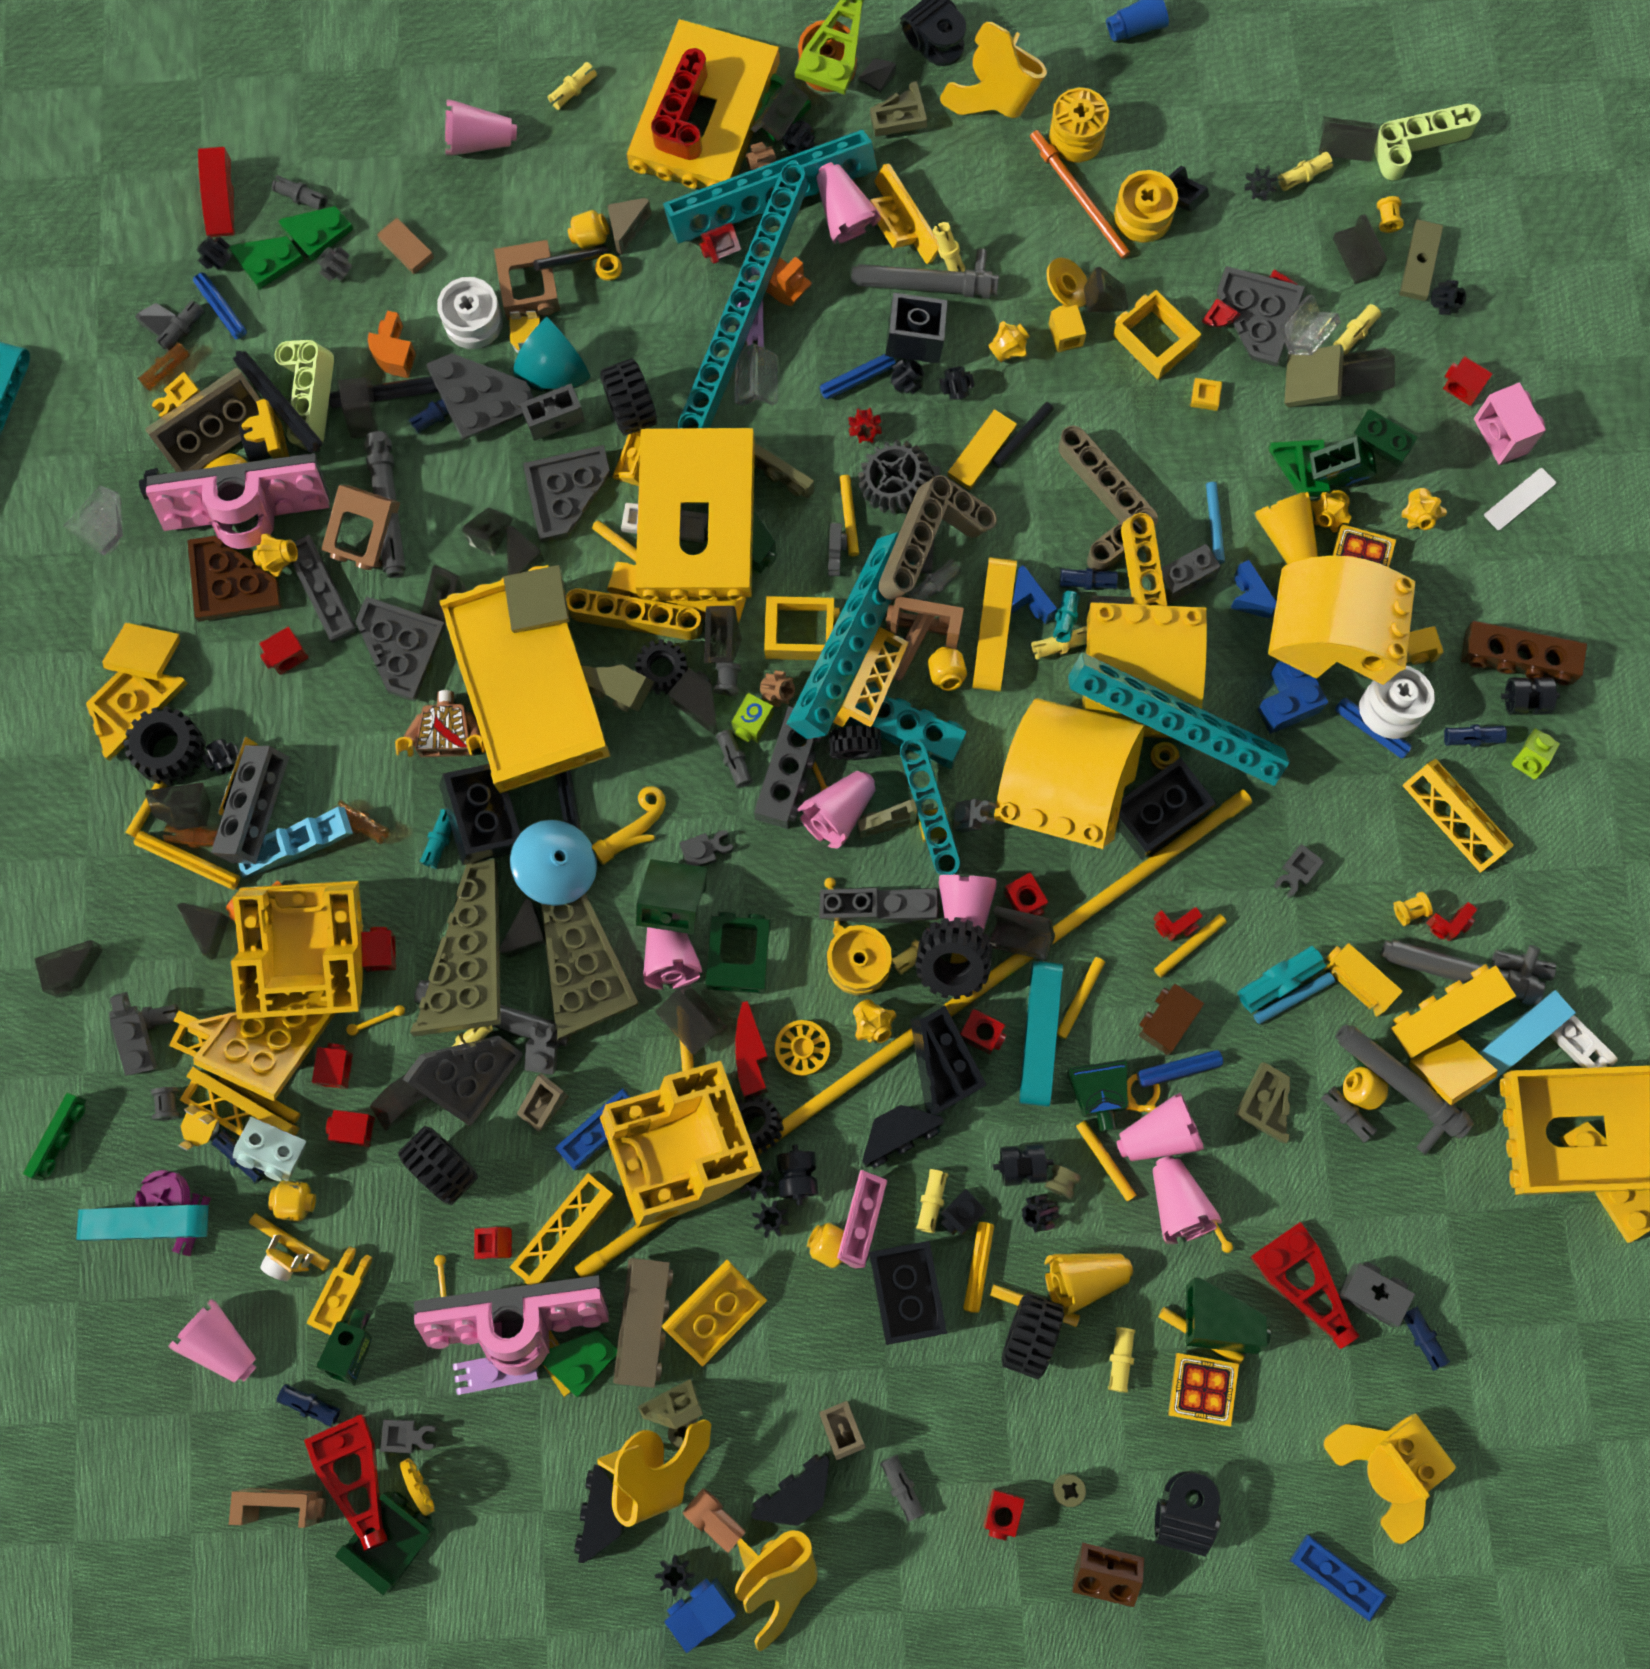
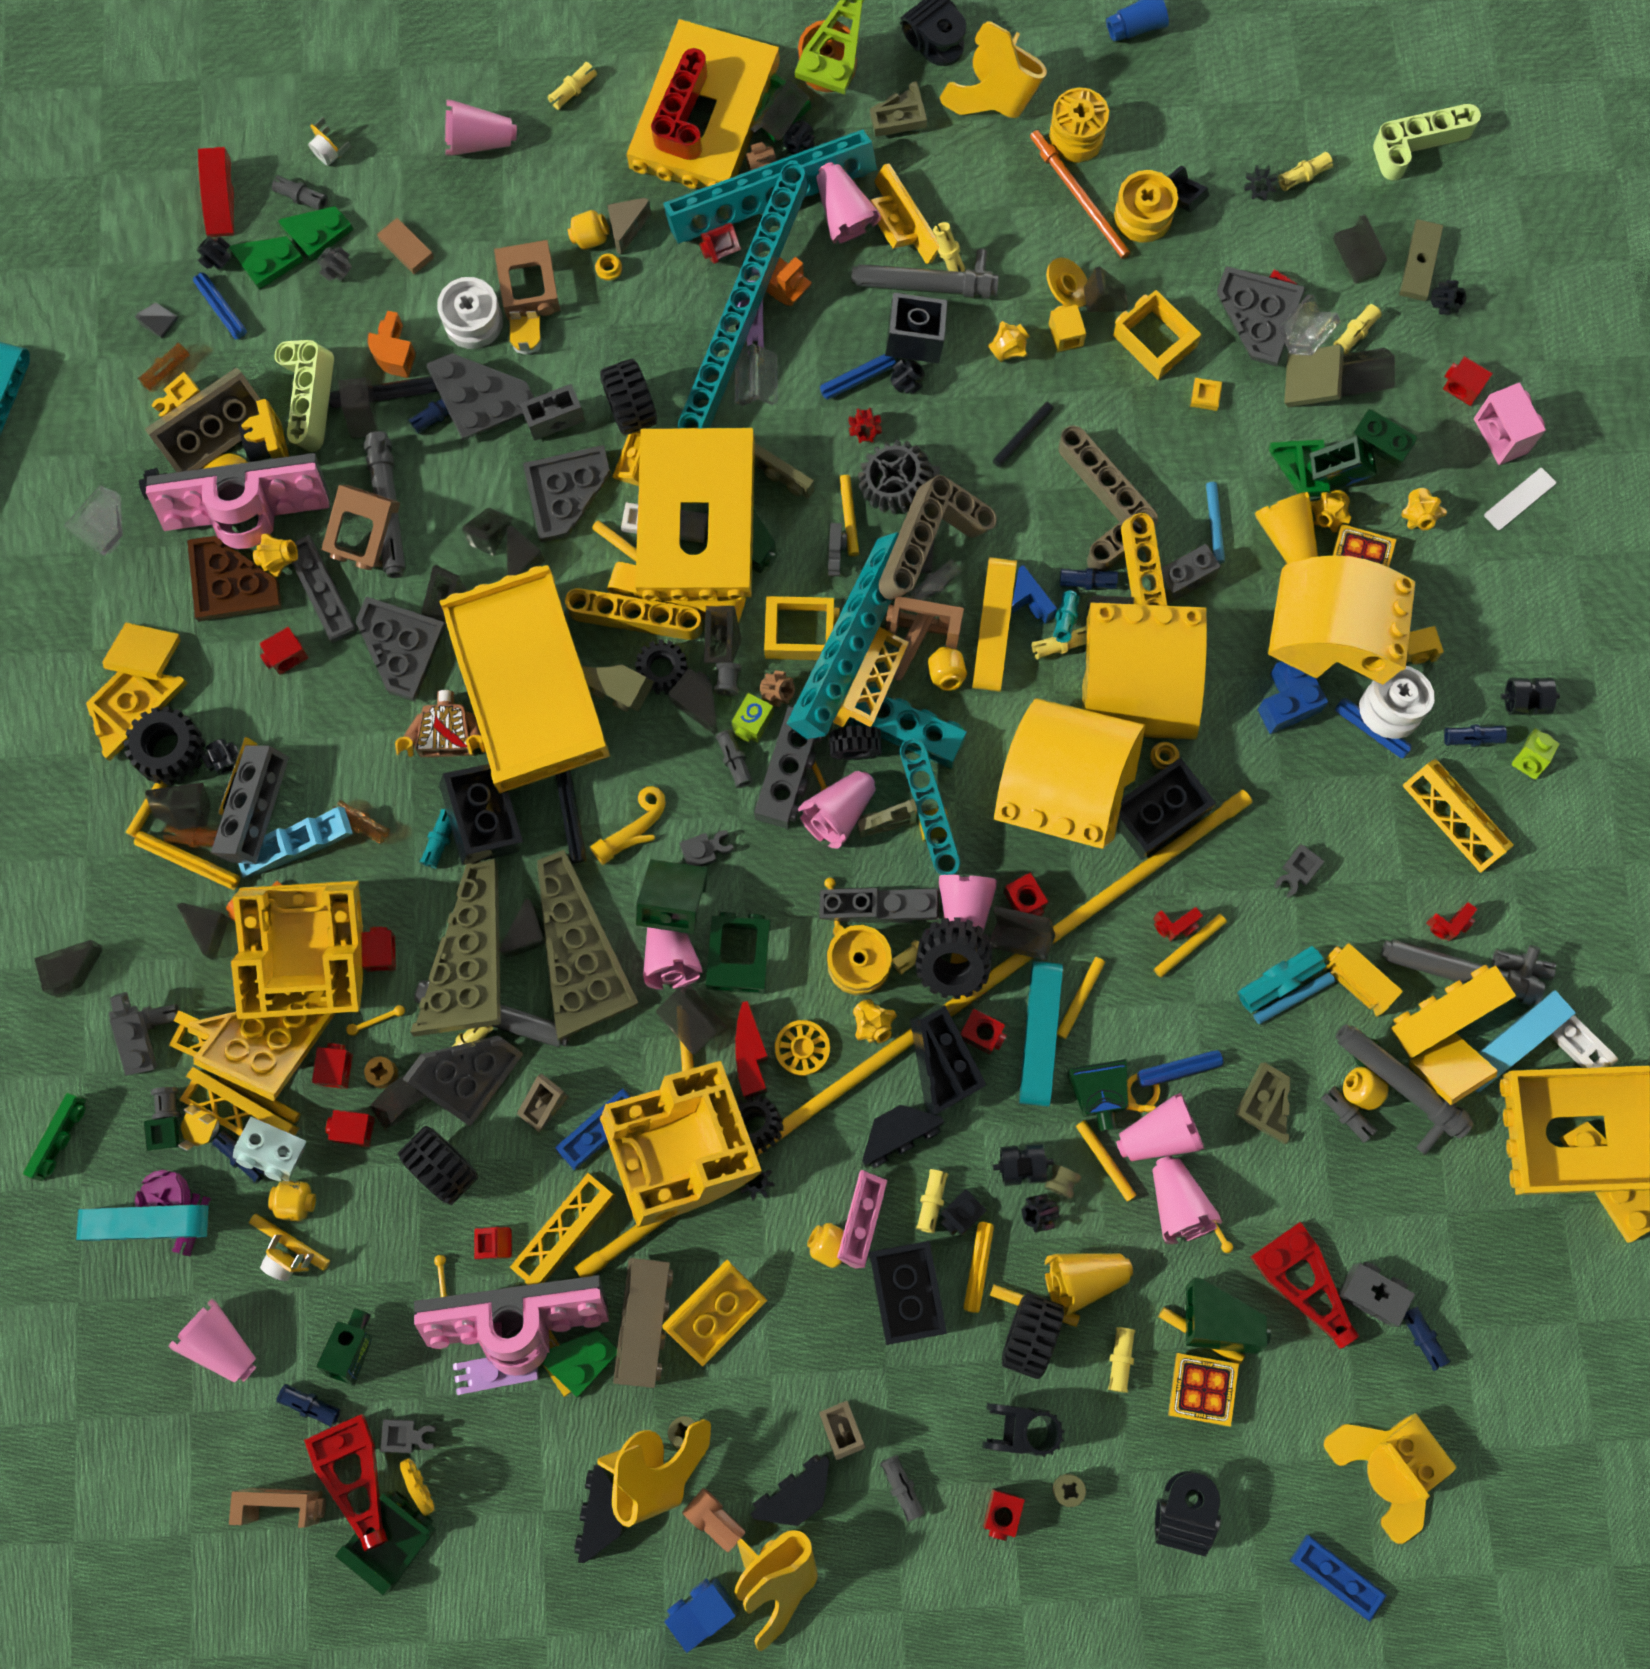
(161, 1133): none -> dark green tile
(180, 325): dark grey pin -> none
(278, 402): black axle -> none
(323, 146): none -> piece
(338, 1293): yellow hinge -> none
(387, 1073): none -> pearl gold wheel
(536, 599): olive tile -> none
(540, 1052): dark grey plate -> none
(541, 874): medium azure dish -> none
(549, 360): teal brick -> none
(569, 258): black bar -> none
(668, 1581): black gear -> none
(674, 1407): olive wing -> none
(773, 1210): black gear -> none
(797, 1171): black wheel -> none
(878, 74): dark grey slope -> none
(956, 382): black gear -> none
(971, 814): dark grey plate -> none
(982, 449): yellow tile -> none
(1016, 1427): none -> black piece
(1108, 1574): reddish brown brick -> none
(1170, 1019): reddish brown brick -> none
(1178, 719): teal brick -> none
(1220, 315): red tile -> none
(1257, 597): blue slope -> none
(1348, 138): clear smoke panel -> none
(1390, 214): yellow bush -> none
(1422, 905): yellow bush -> none
(1567, 653): reddish brown brick -> none

